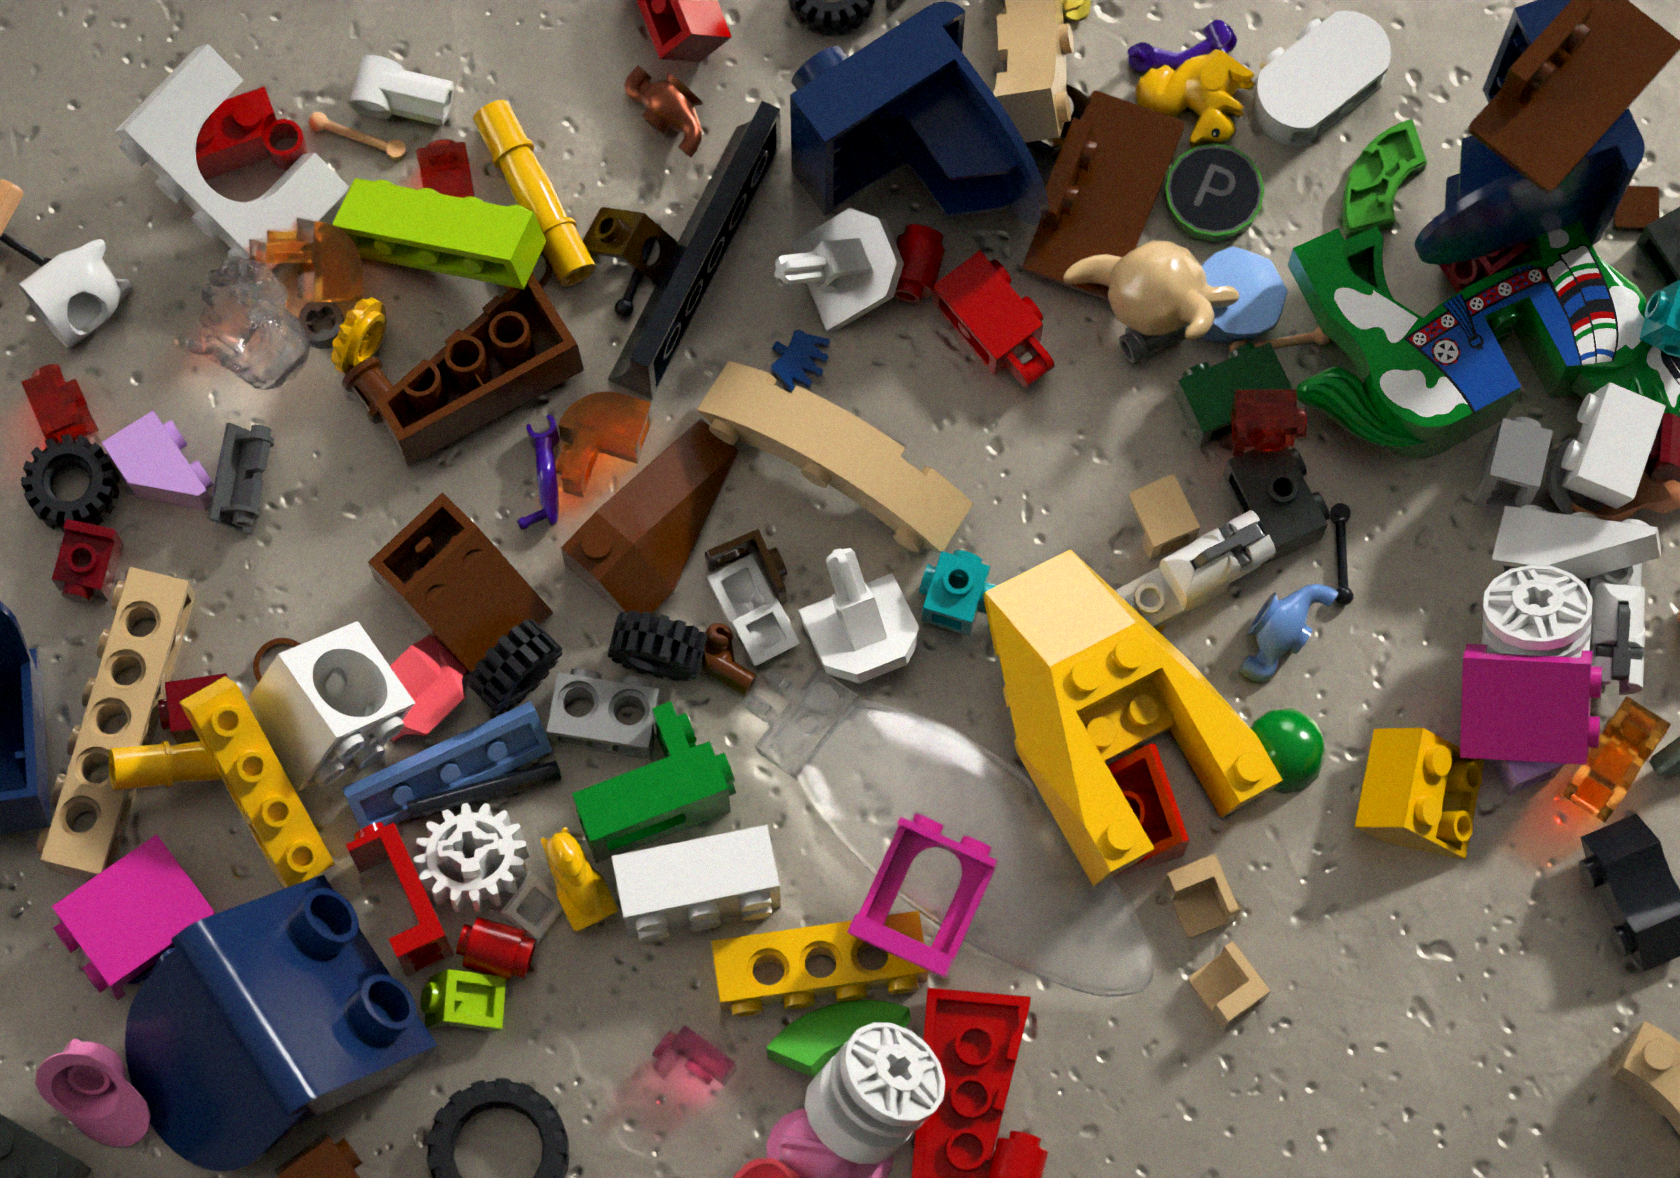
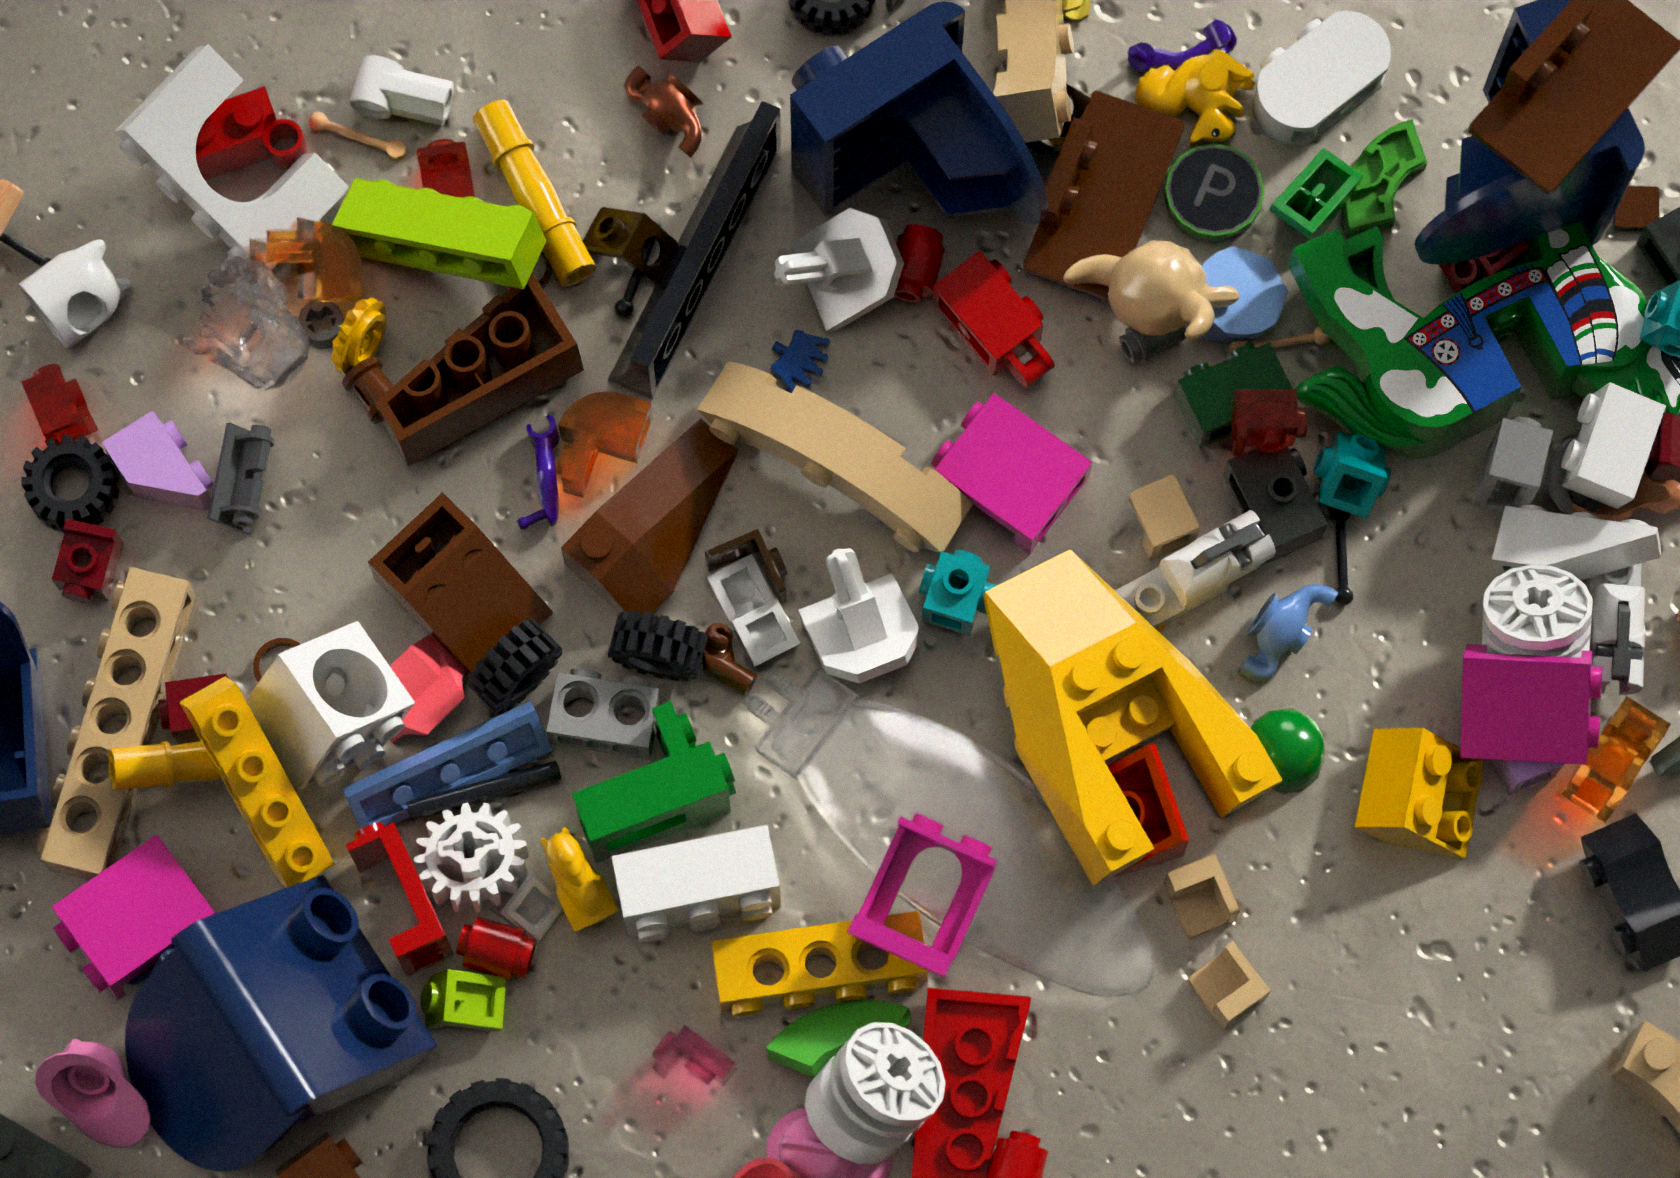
(1013, 469): none -> dark pink panel
(1317, 194): none -> green slope
(1352, 473): none -> teal brick

